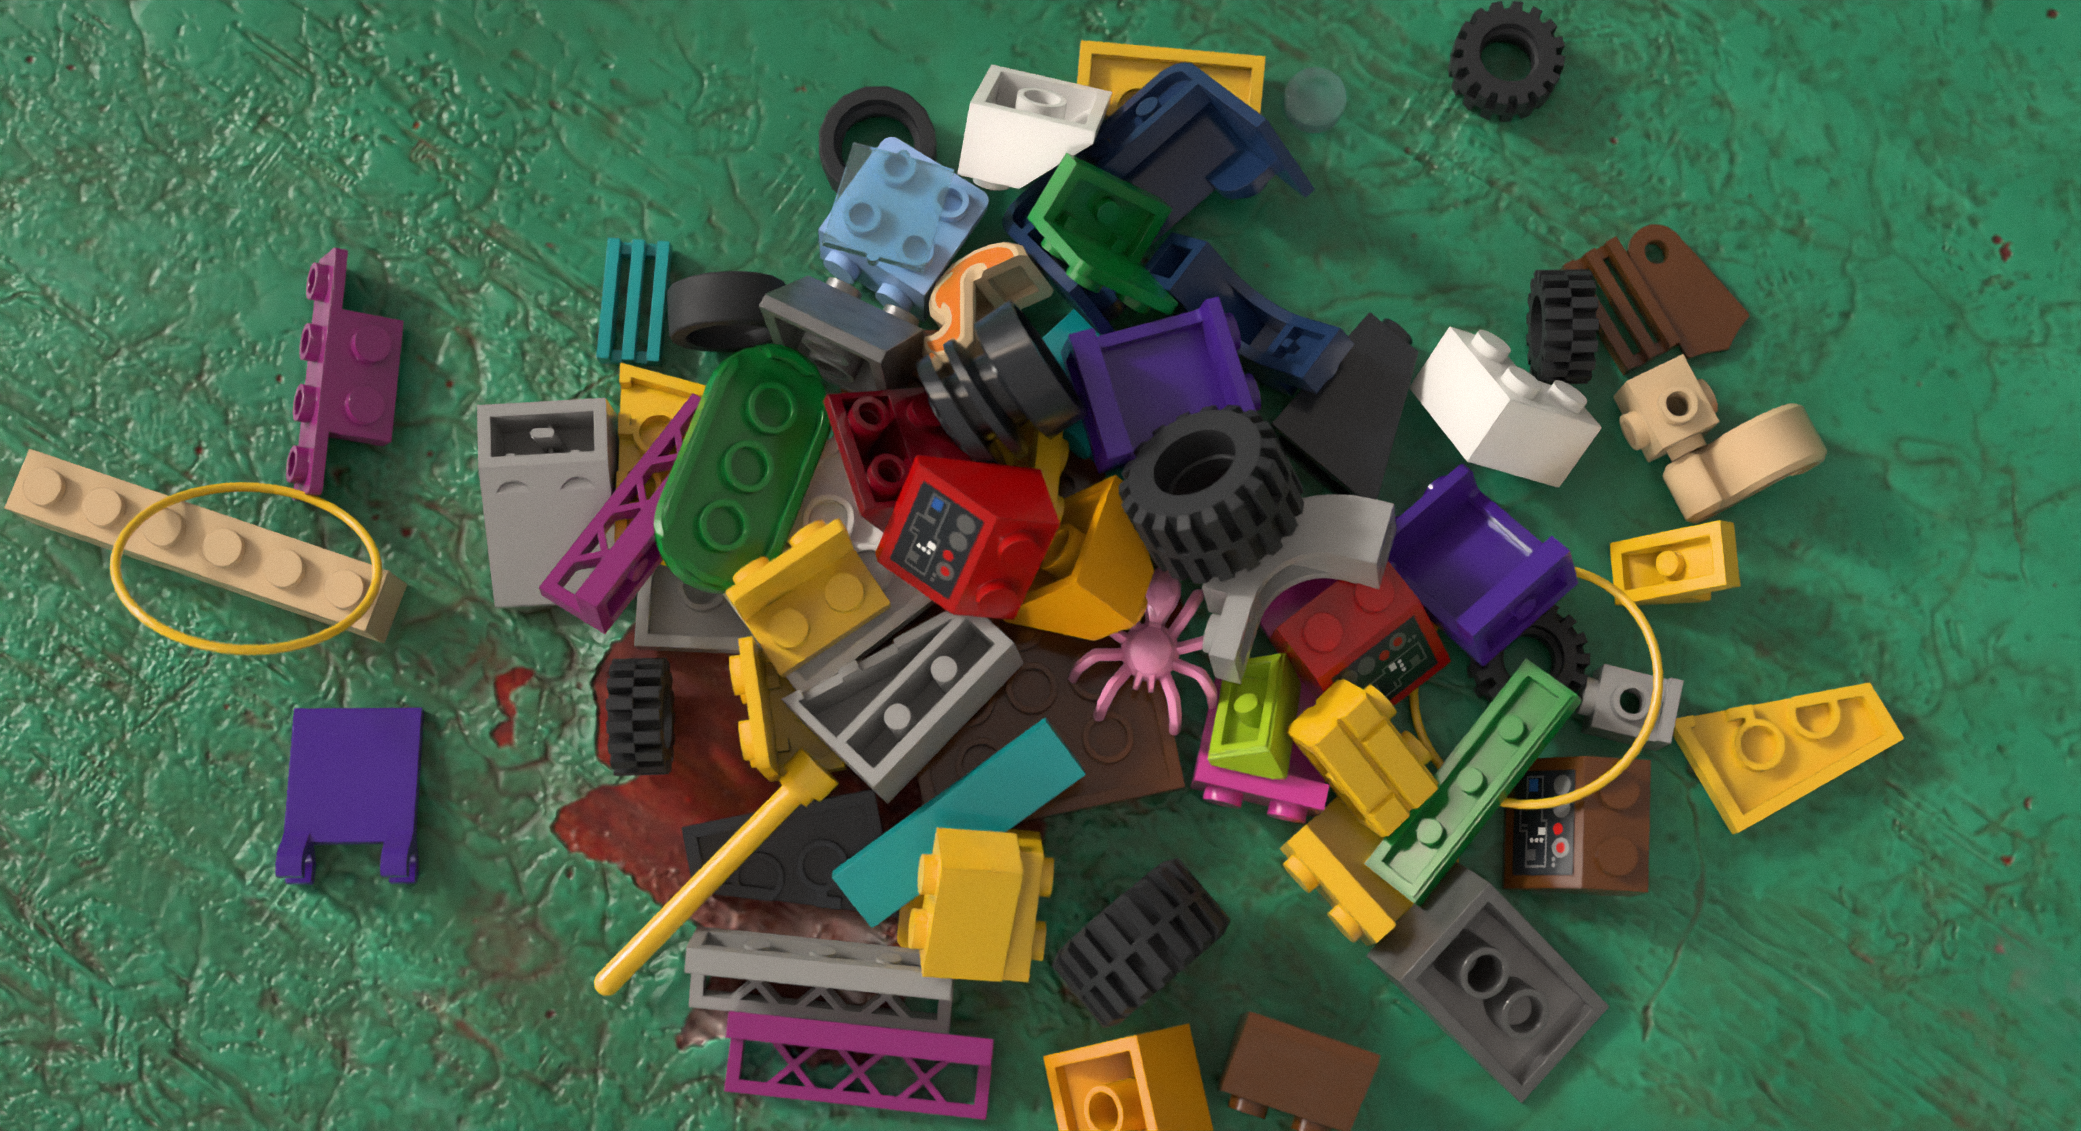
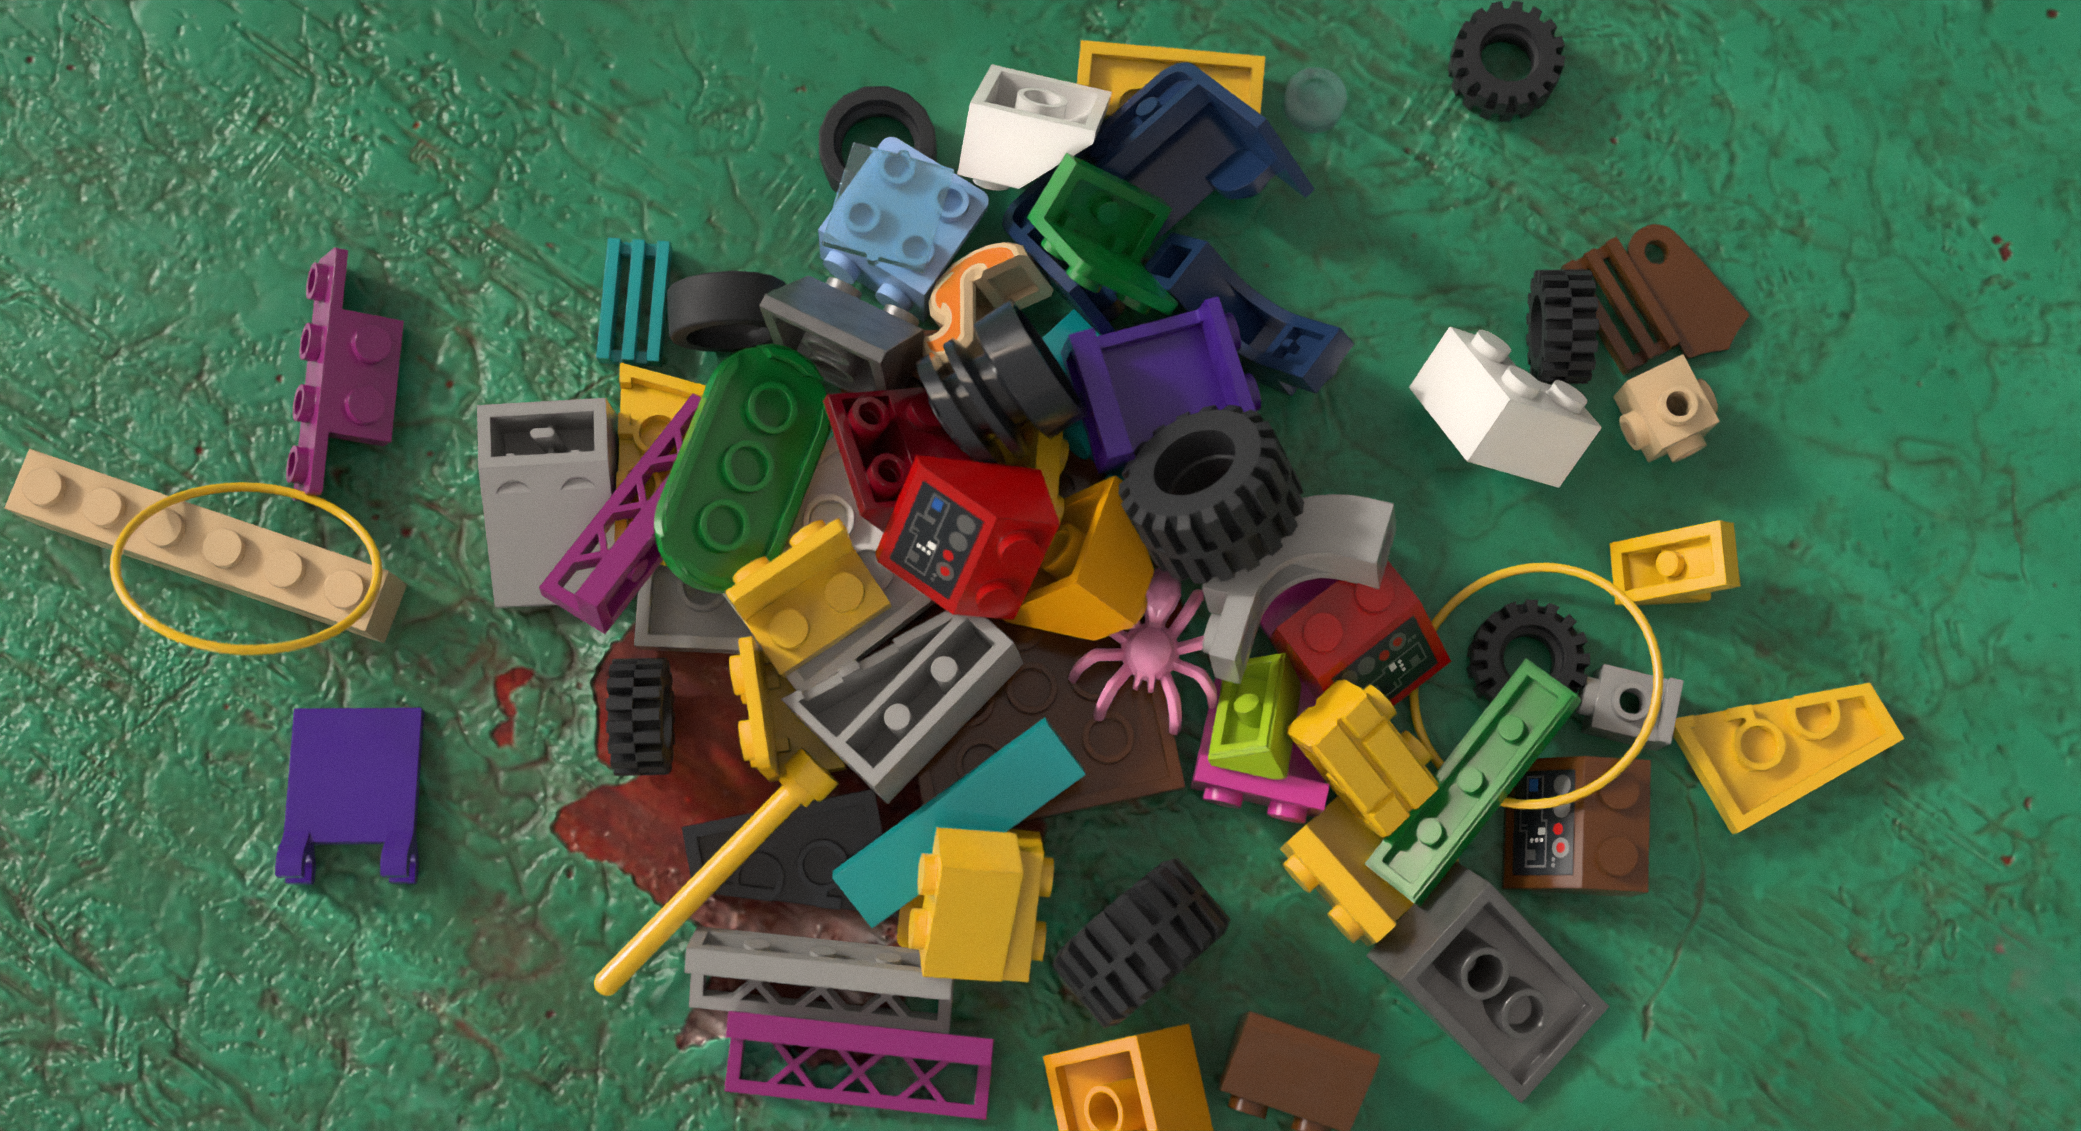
(1352, 421): black slope -> none
(1477, 565): dark purple panel -> none
(1744, 462): tan animal -> none

